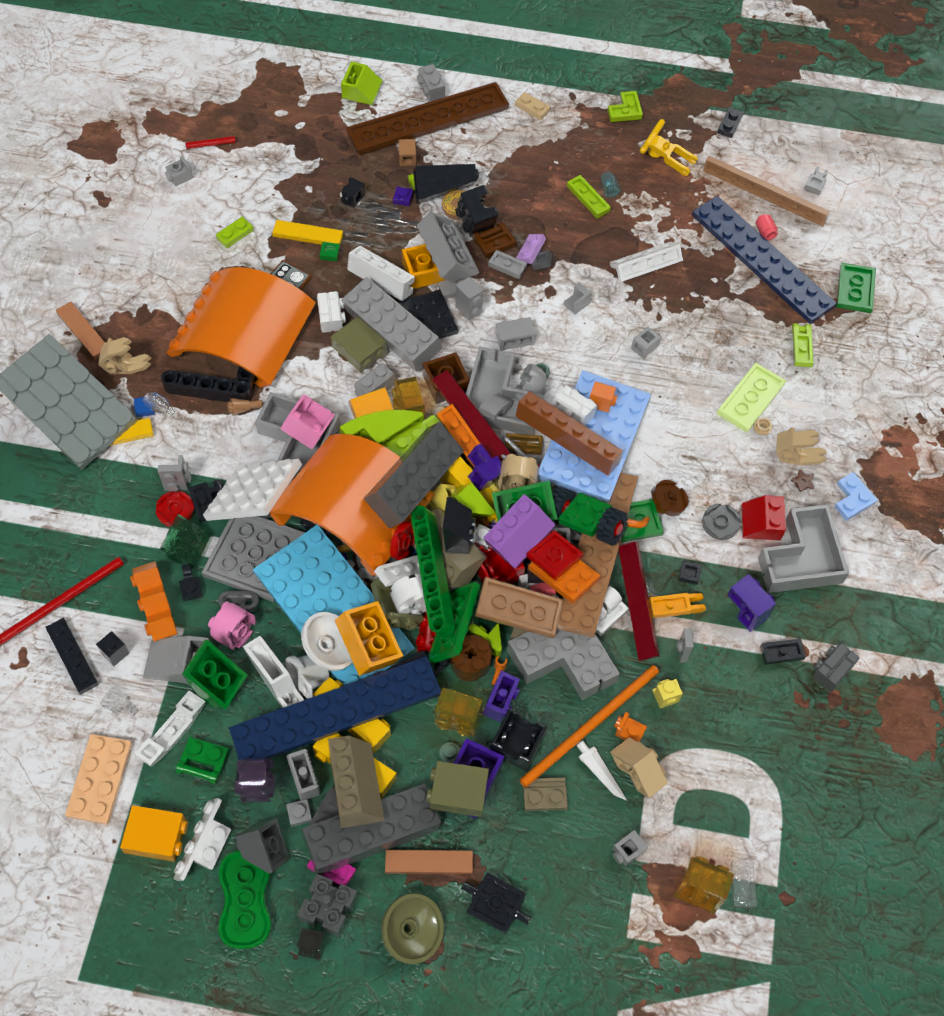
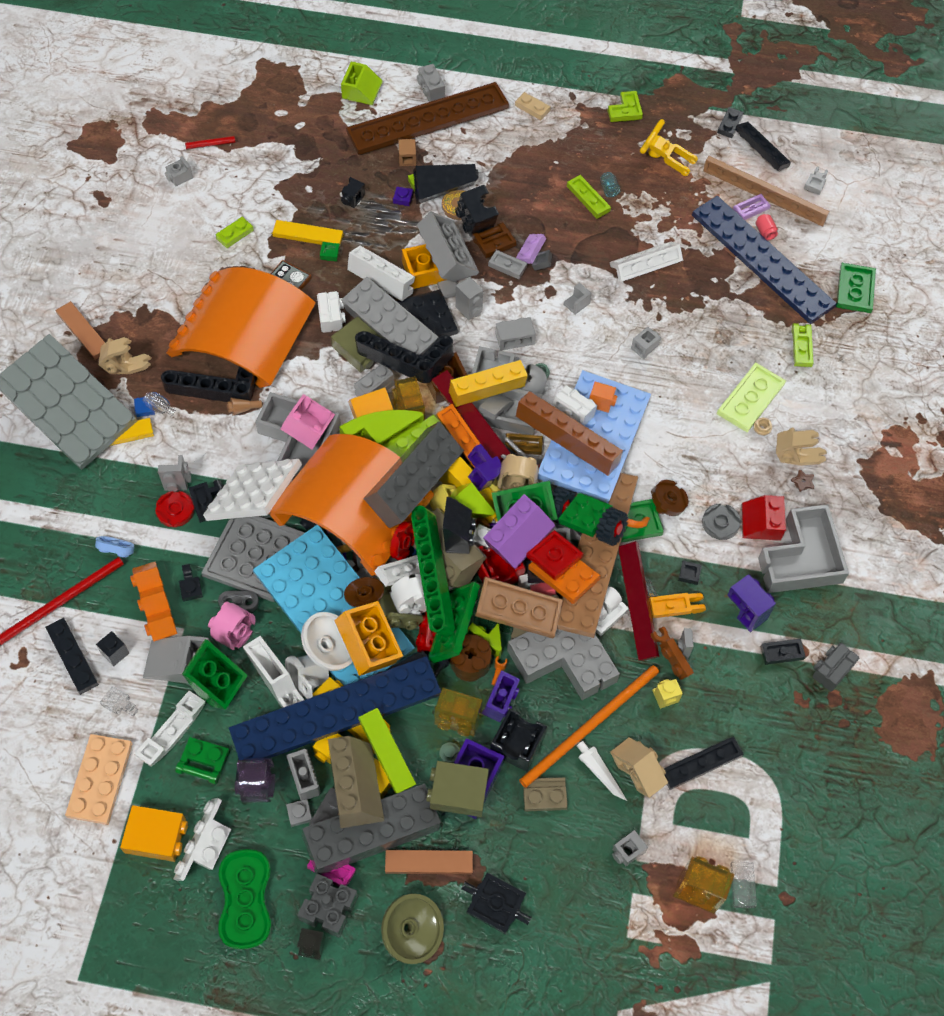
(109, 544): none -> light blue plate
(185, 541): clear green plate -> none
(263, 845): dark grey slope -> none
(363, 591): none -> reddish brown dish
(386, 751): none -> lime tile
(406, 361): none -> black beam
(488, 383): none -> yellow brick
(629, 728): orange bracket -> none
(672, 652): none -> dark orange plate
(702, 762): none -> black tile
(753, 209): none -> lavender tile
(762, 146): none -> black plate
(857, 498): light blue plate -> none

